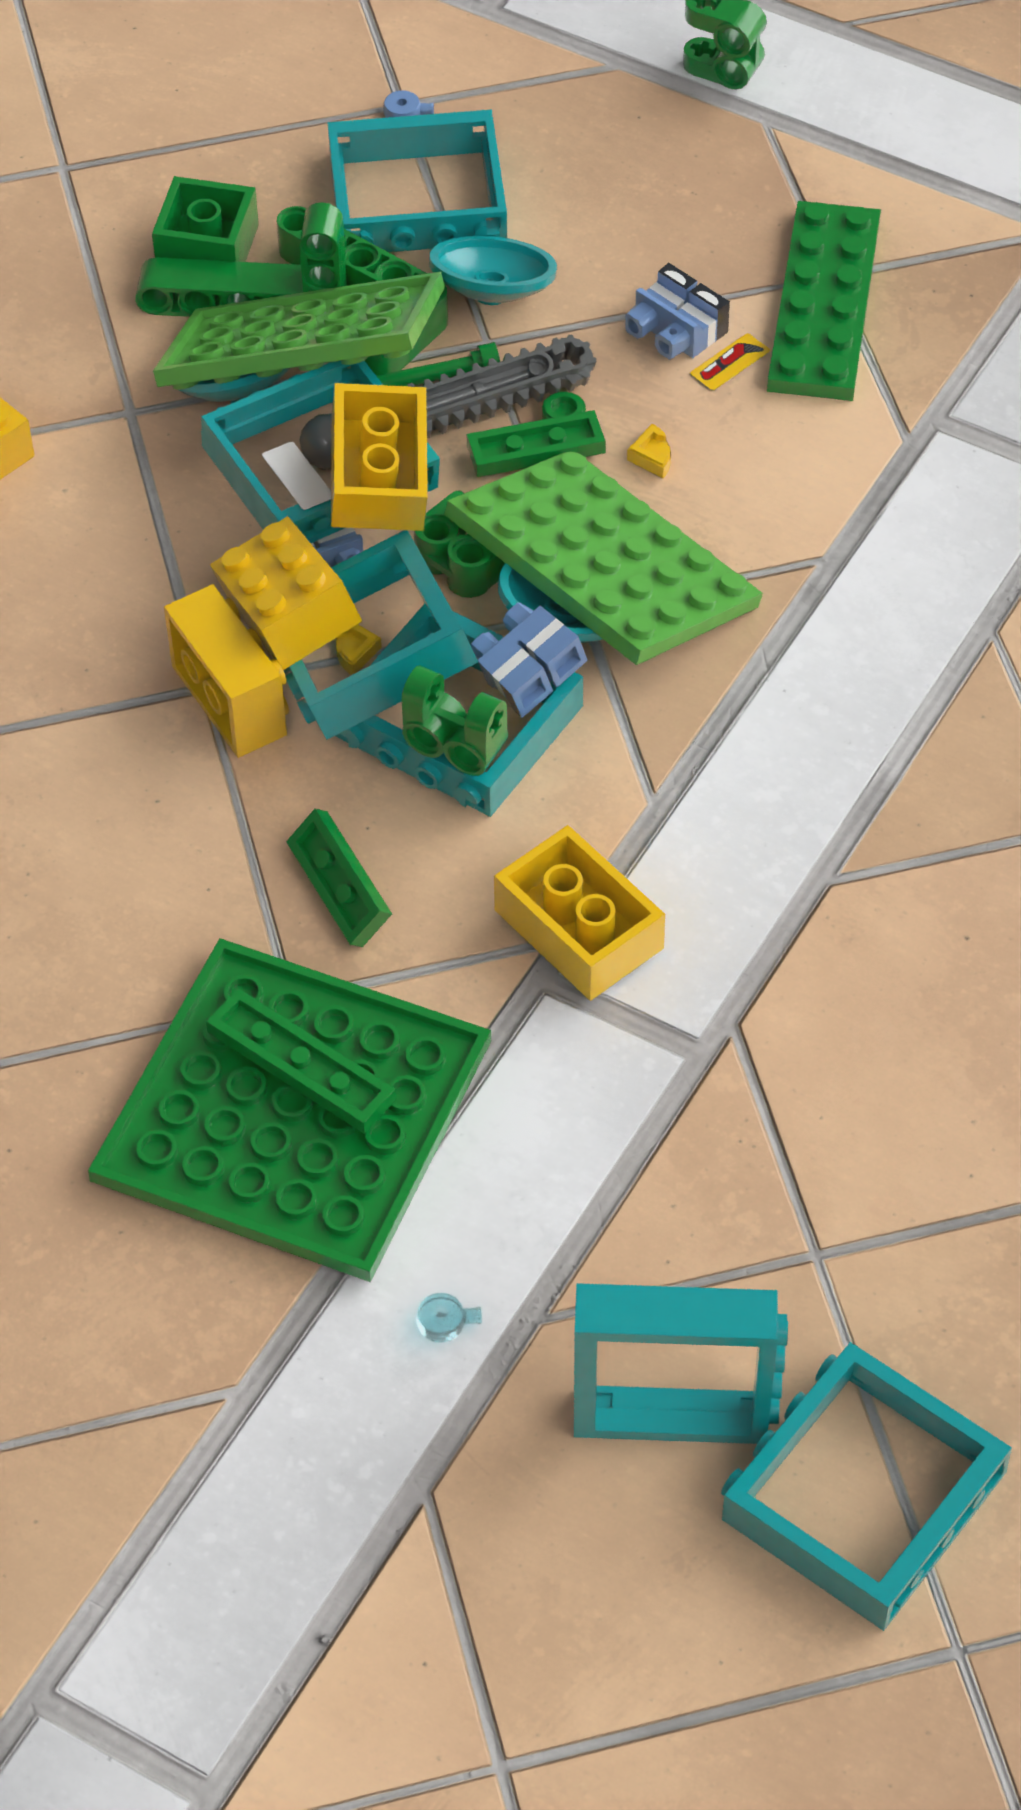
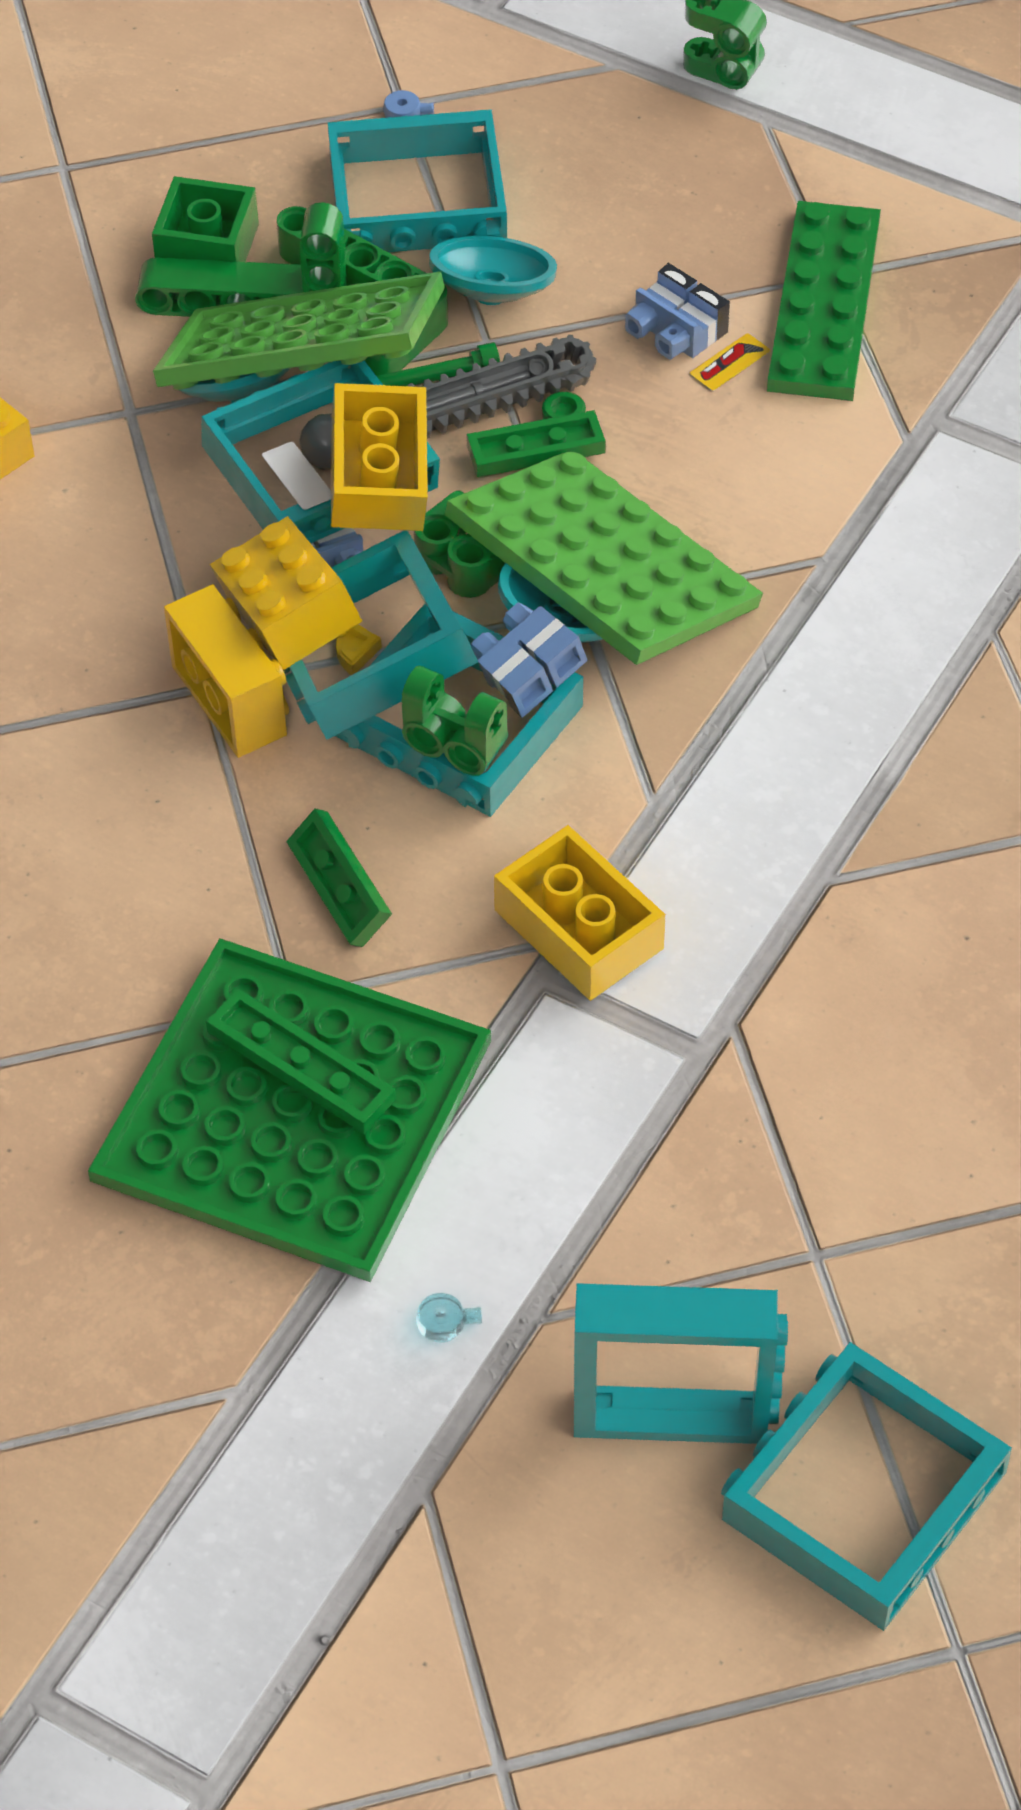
(651, 451): yellow tile -> none

